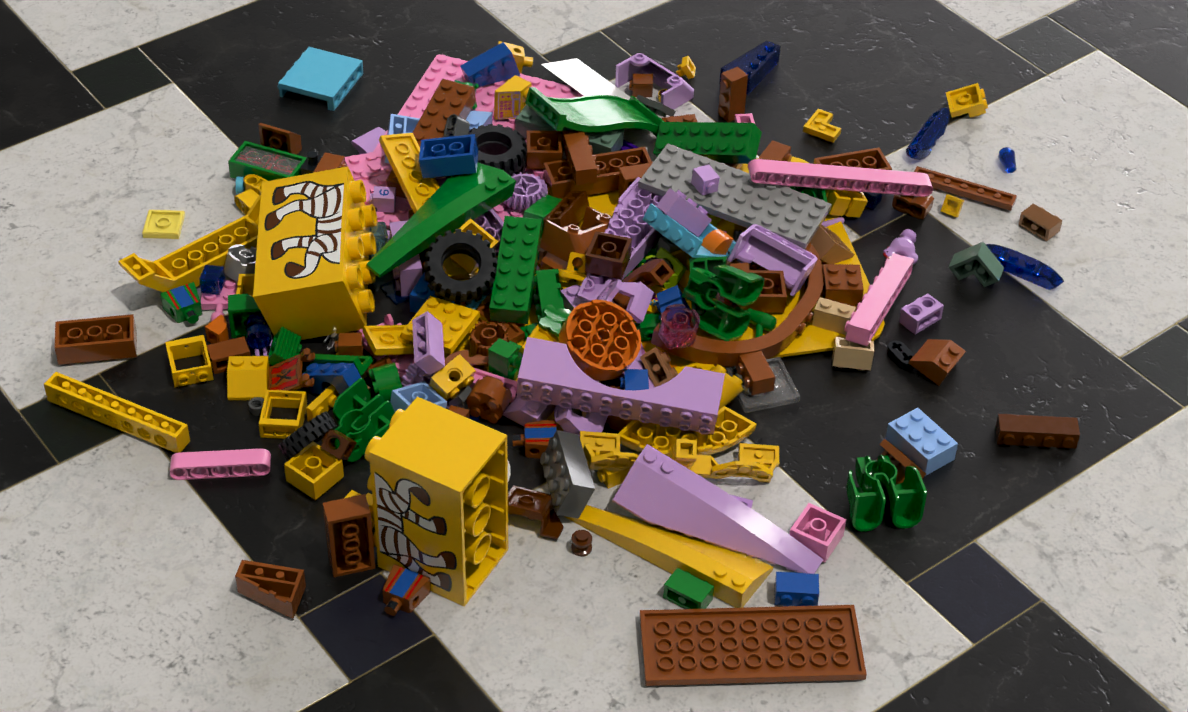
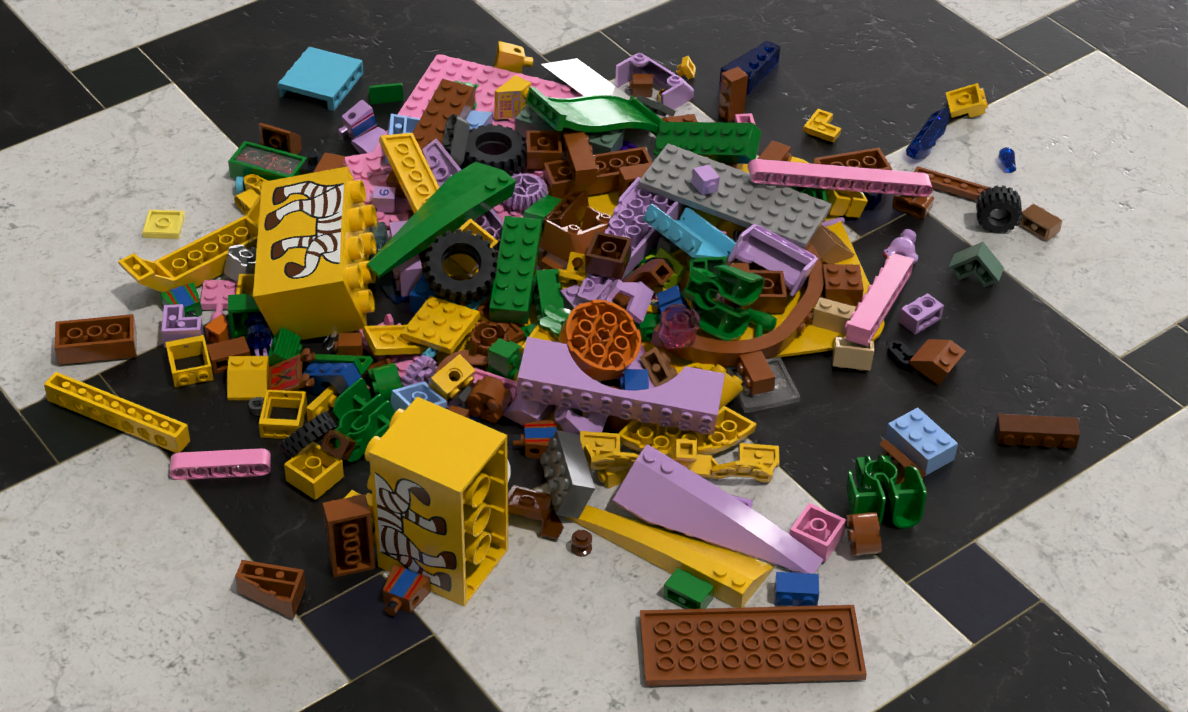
(177, 326): none -> lavender brick
(212, 279): clear blue brick -> none
(357, 121): none -> lavender torso
(385, 93): none -> green panel
(428, 343): lavender brick -> none
(448, 156): blue brick -> none
(491, 66): blue wedge -> none
(684, 211): lavender brick -> none
(717, 242): orange brick -> none
(864, 534): none -> dark orange brick
(952, 205): yellow tile -> none
(999, 198): none -> black tyre
(1026, 267): clear blue brick -> none

